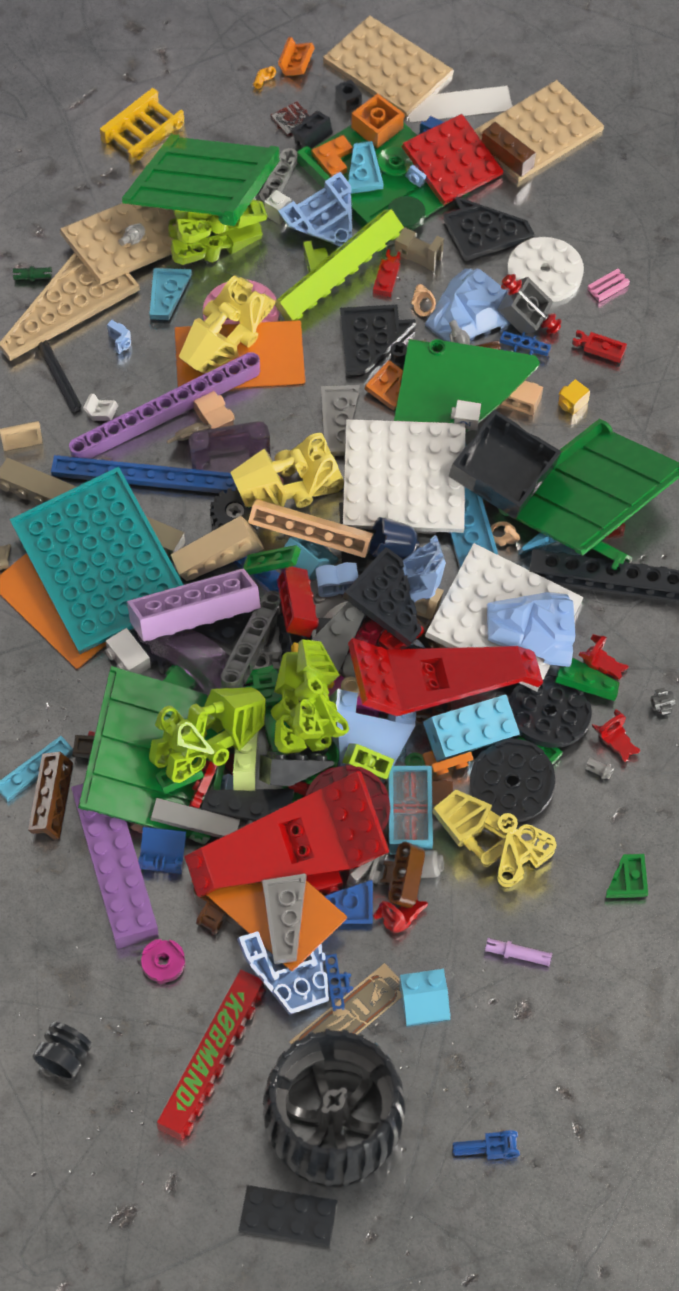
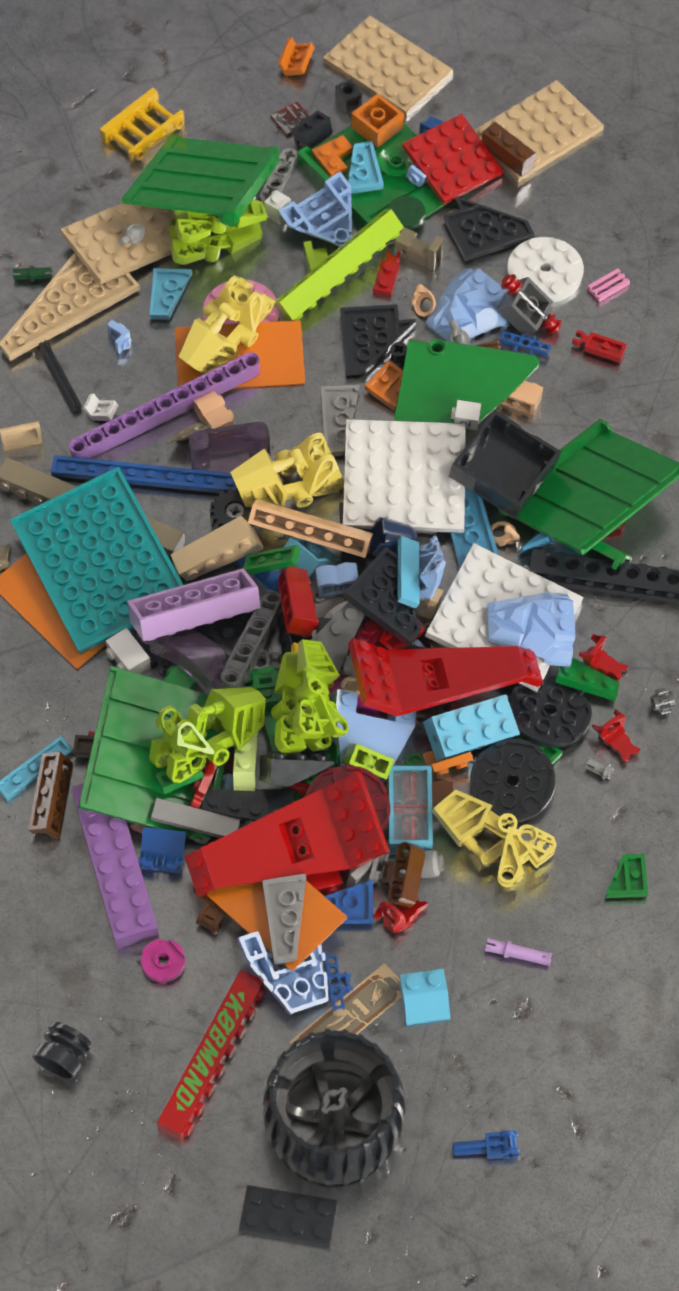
(264, 75): light orange arm -> none
(408, 572): none -> medium azure tile
(463, 102): white sticker -> none
(573, 397): yellow brick -> none

